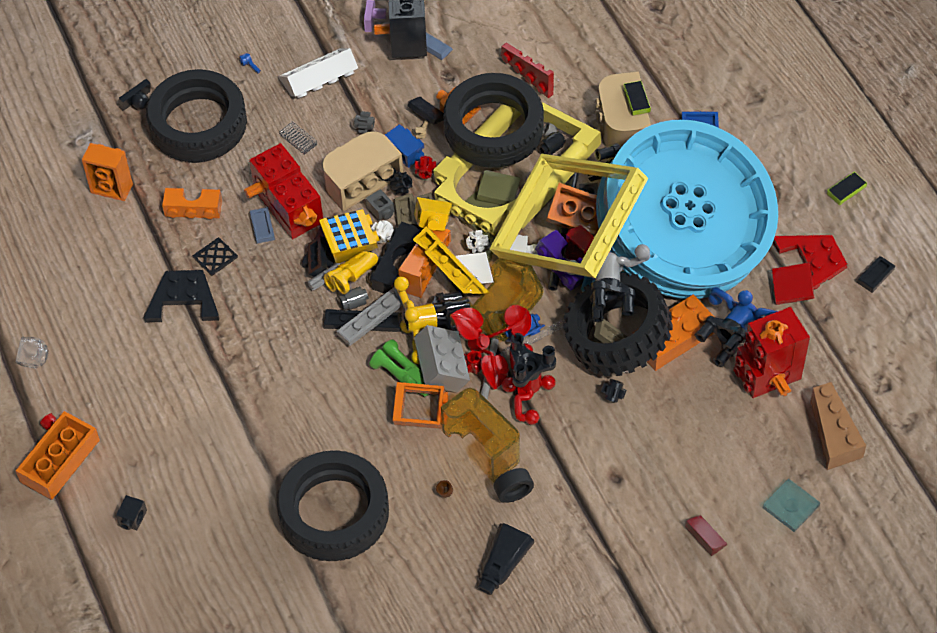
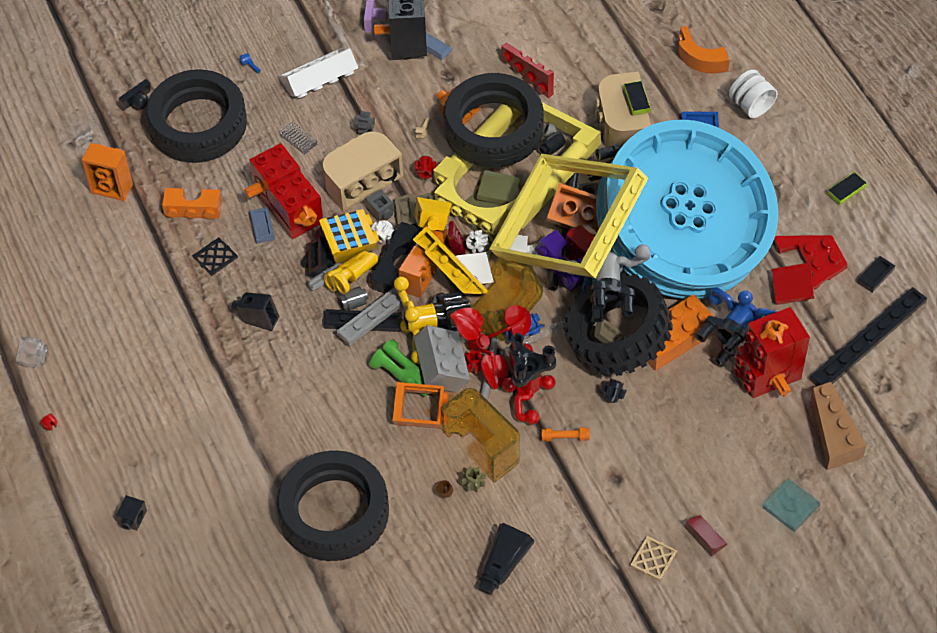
(57, 455): orange brick -> none
(182, 288): black wing -> none
(257, 310): none -> black torso
(401, 182): black gear -> none
(407, 144): blue brick -> none
(426, 110): black tile -> none
(456, 241): none -> dark red slope
(473, 478): none -> olive gear
(513, 485): black tyre -> none
(583, 434): none -> orange bar
(646, 571): none -> tan window
(700, 58): none -> orange arch
(753, 93): none -> white wheel
(869, 338): none -> black tile

